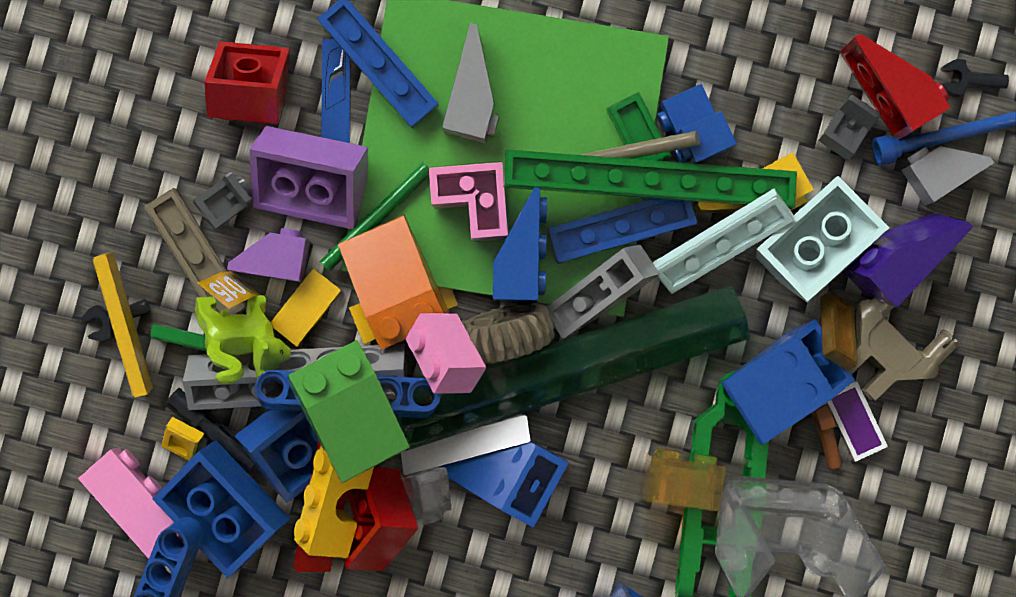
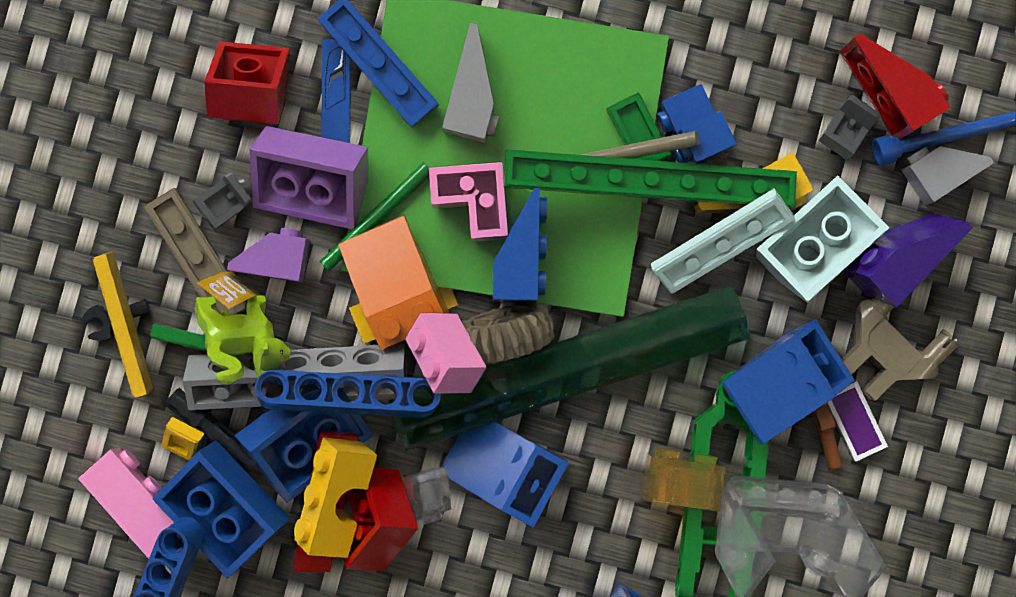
(305, 307): yellow tile -> none
(348, 411): bright green slope -> none
(467, 445): white sticker -> none
(602, 290): light grey slope -> none
(619, 227): blue plate -> none
(838, 331): pearl gold tile -> none
(969, 78): black bar -> none

